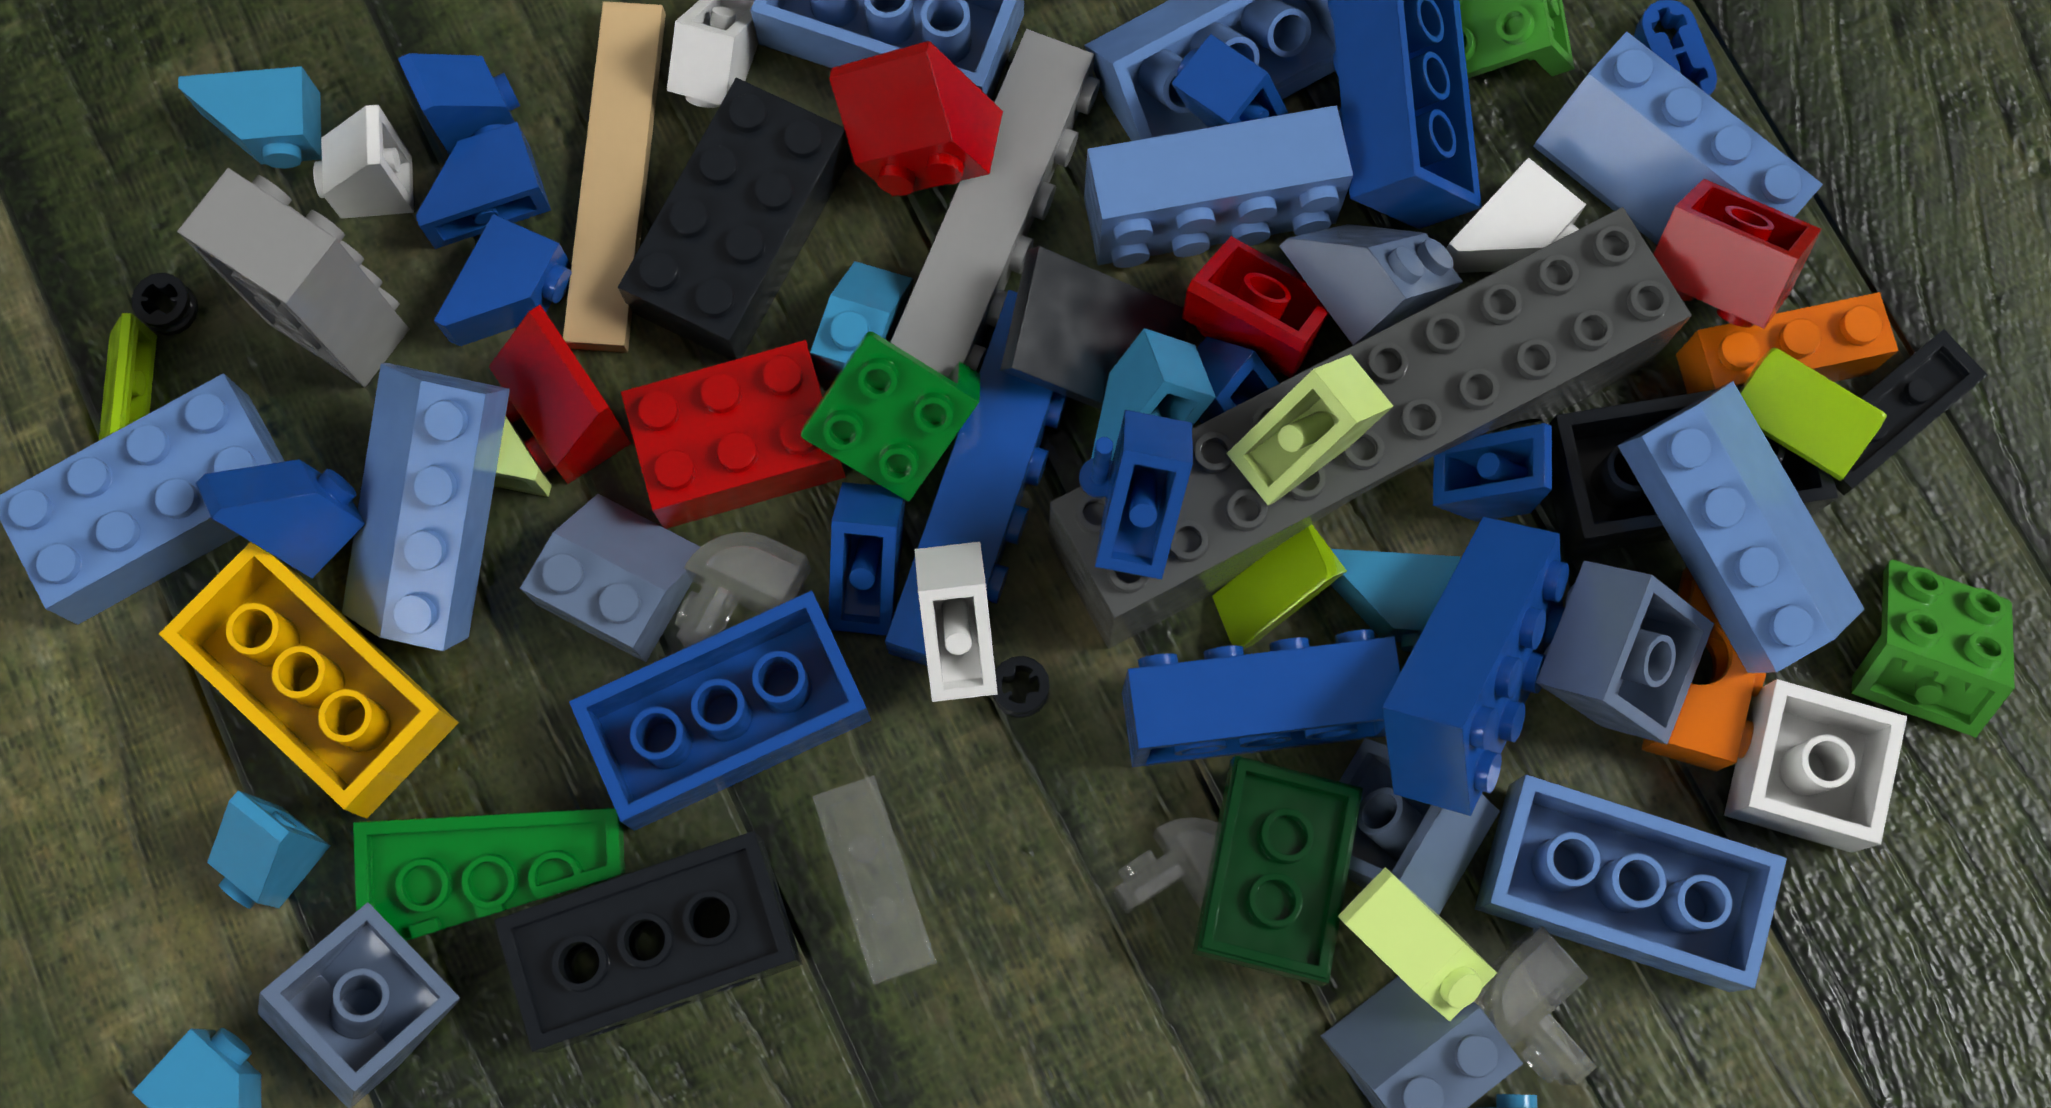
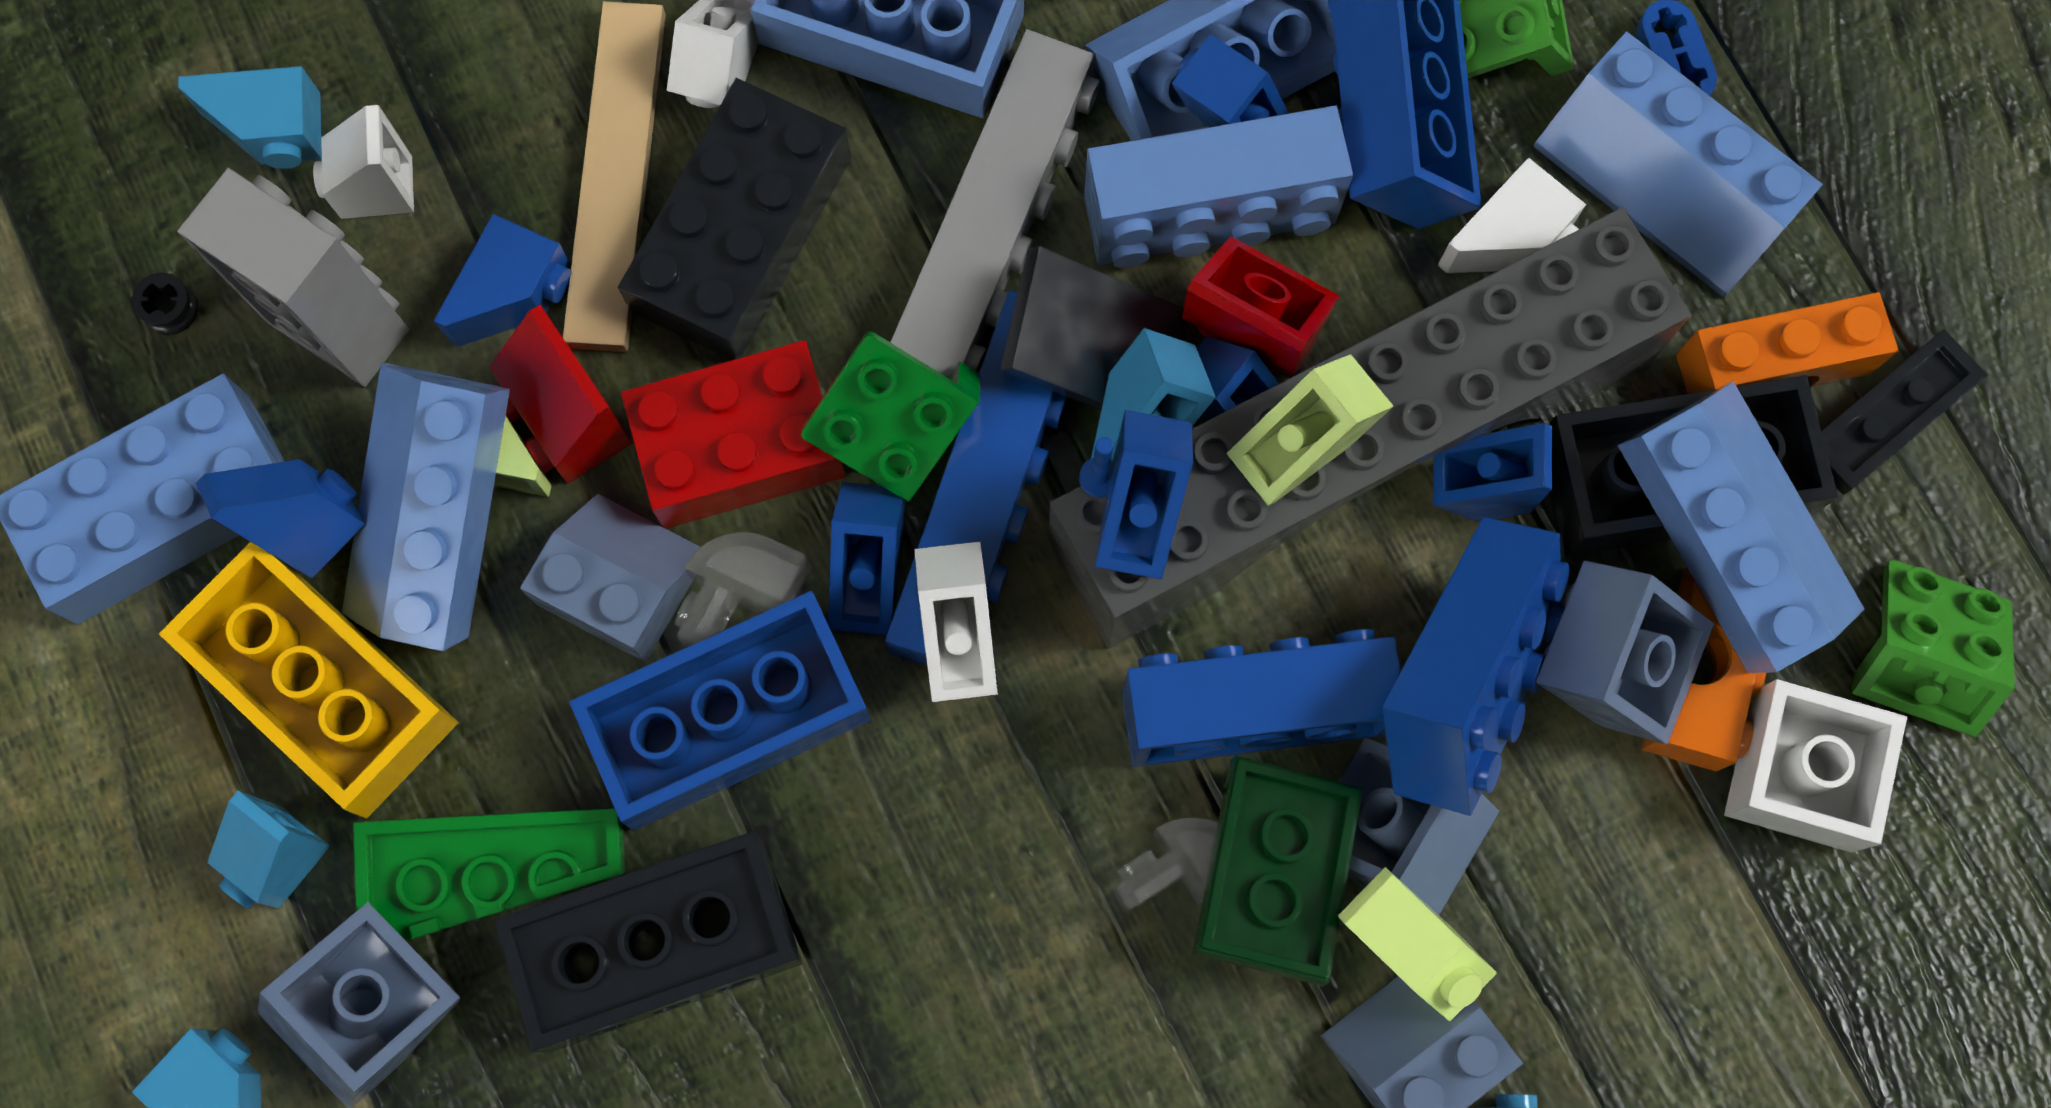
(127, 374): lime slope -> none
(458, 94): blue slope -> none
(483, 178): blue slope -> none
(860, 303): dark azure slope -> none
(874, 880): clear tile -> none
(915, 119): red slope -> none
(1035, 700): black bush -> none
(1276, 586): lime slope -> none
(1372, 274): sand blue slope -> none
(1394, 590): dark azure slope -> none
(1518, 1000): clear brick -> none
(1631, 884): medium blue brick -> none
(1733, 253): red brick -> none
(1810, 413): lime slope -> none

